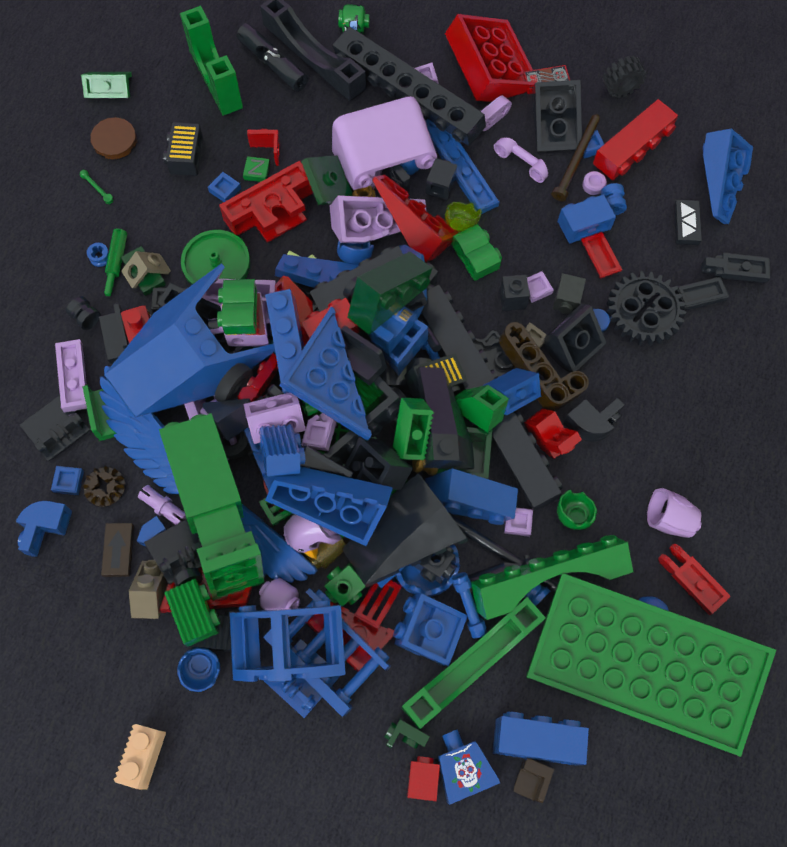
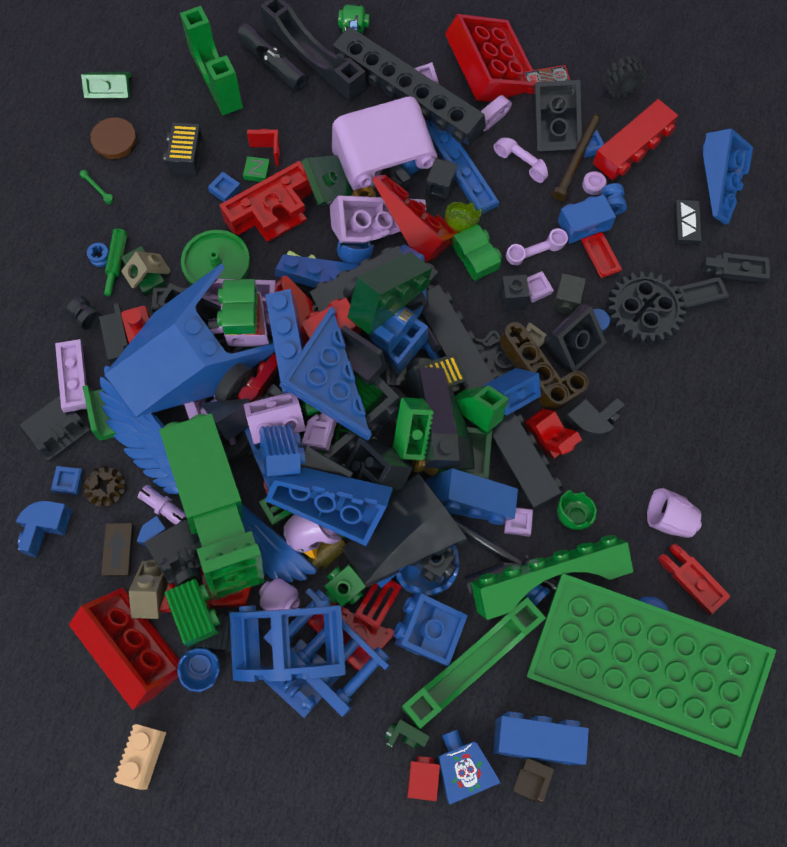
(125, 647): none -> red slope
(462, 585): blue bar -> none
(554, 242): none -> lavender bar

